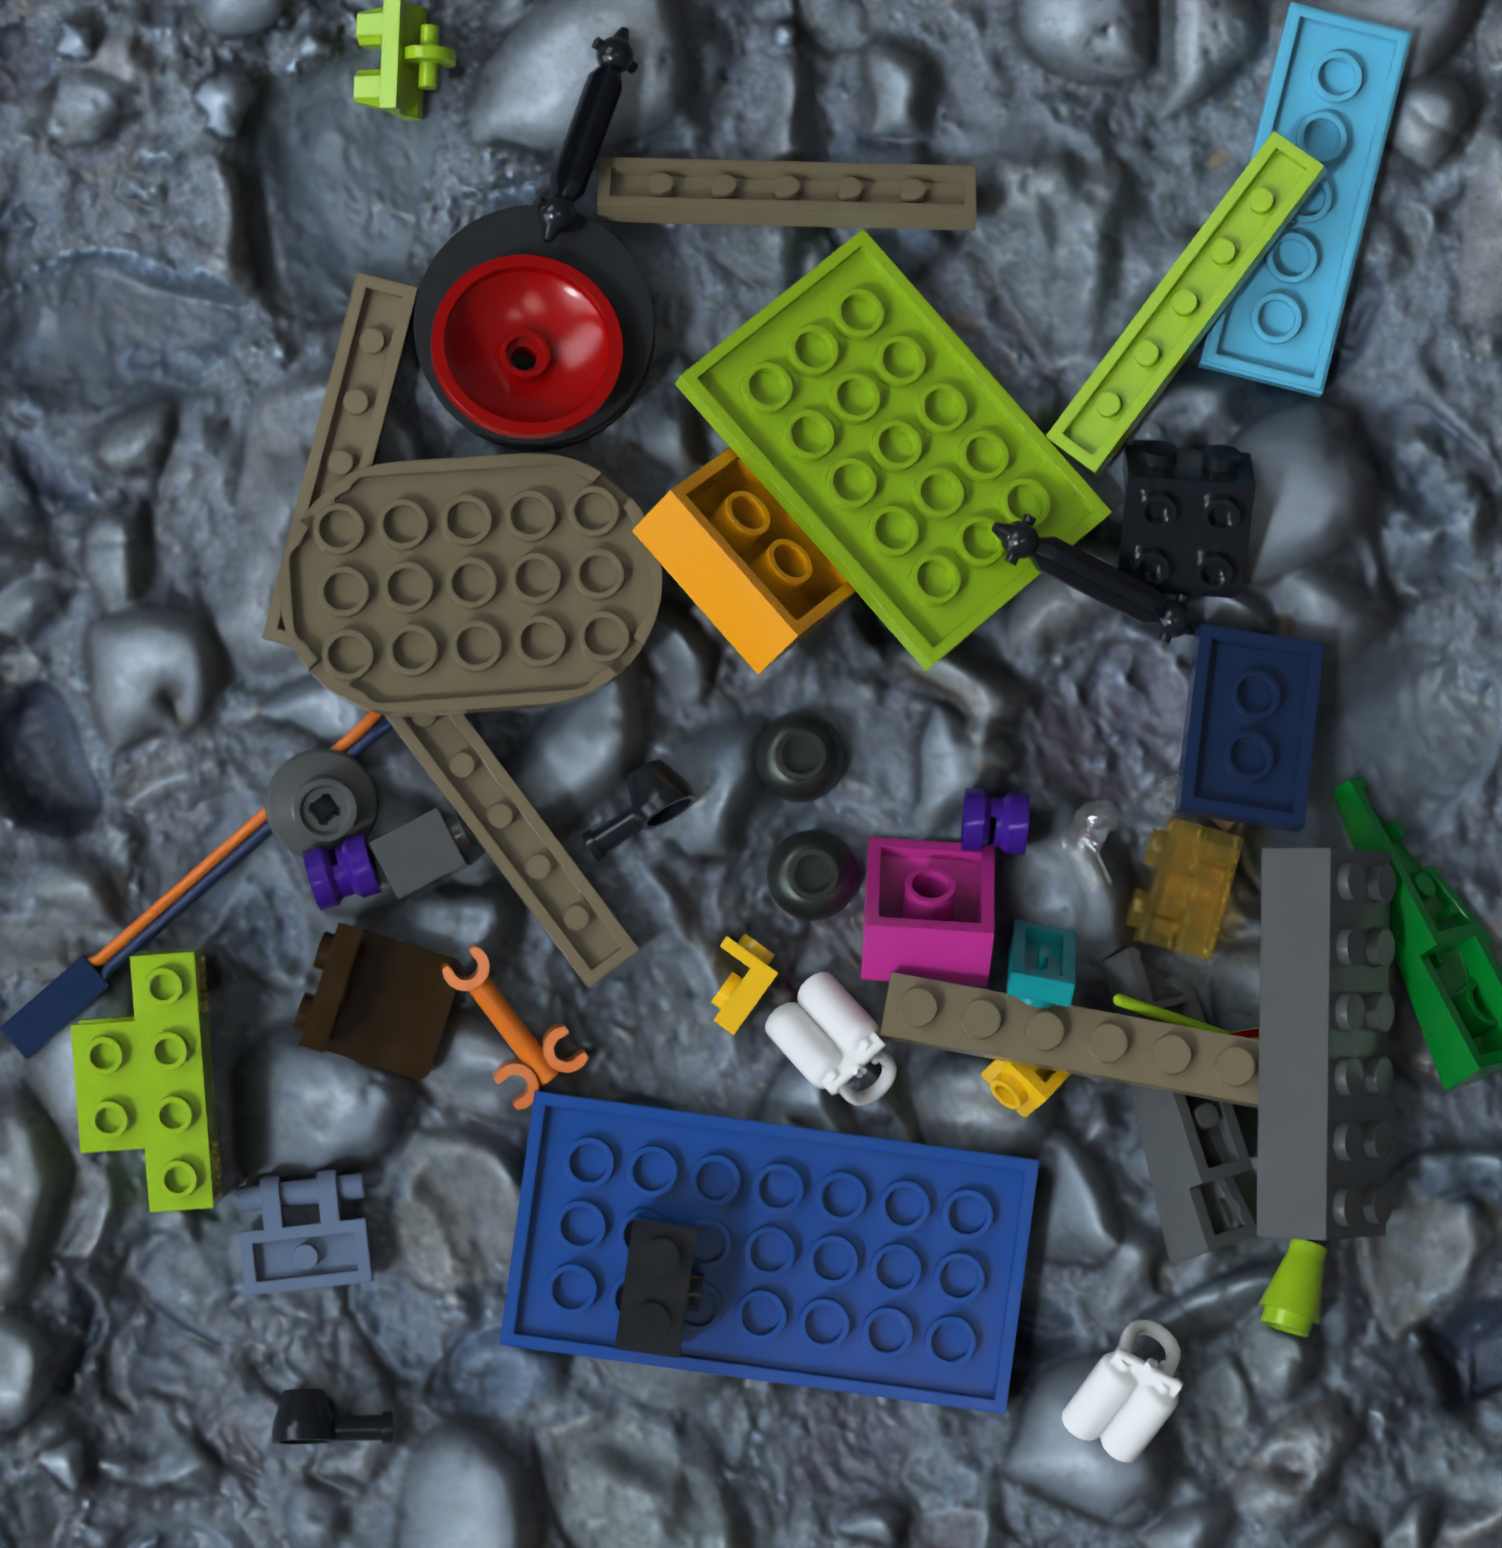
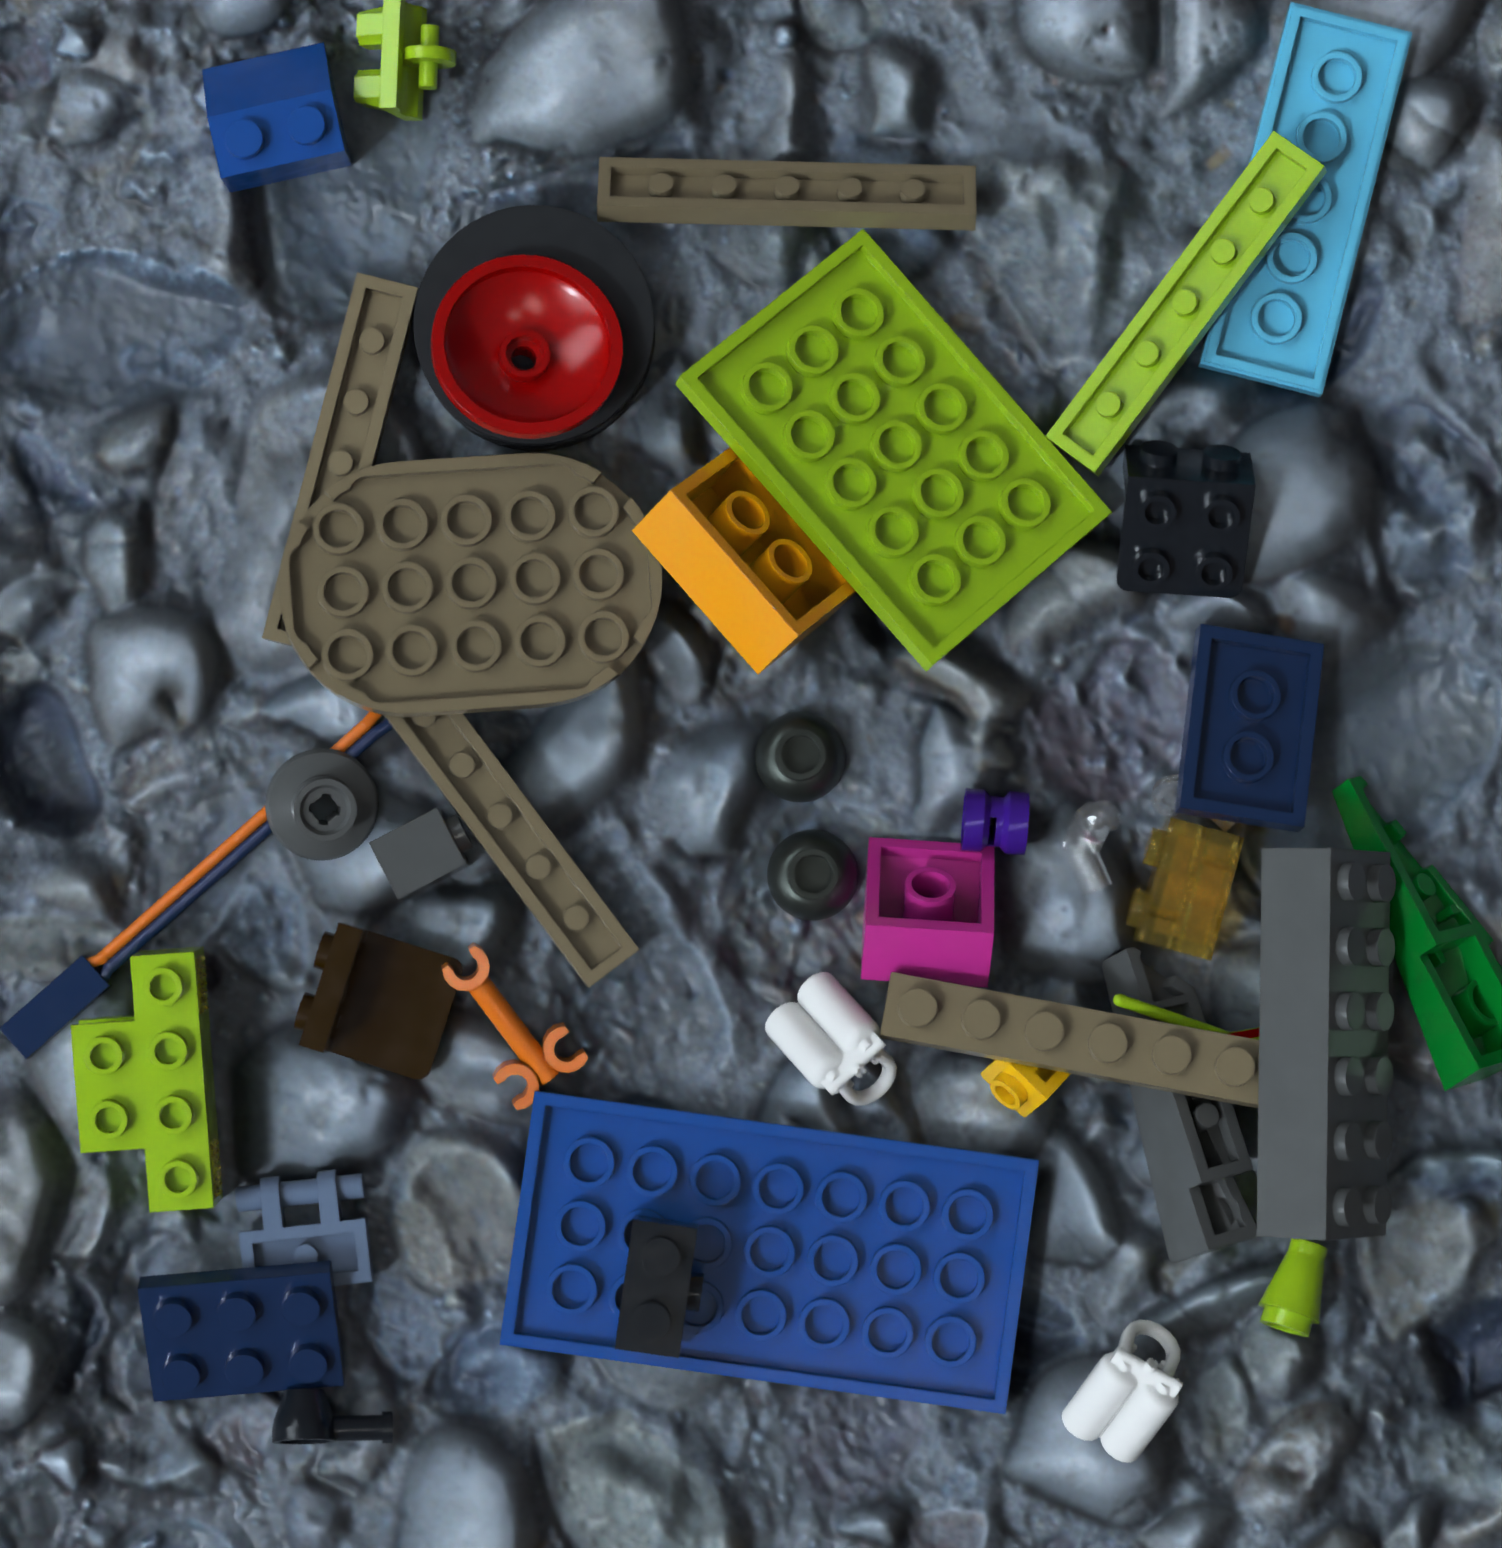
(241, 1331): none -> dark blue plate
(275, 118): none -> blue slope
(342, 871): dark purple wheel -> none
(585, 135): black wheel -> none
(656, 798): black bar -> none
(740, 995): yellow bracket -> none
(1041, 964): teal plate -> none
(1095, 578): black wheel -> none

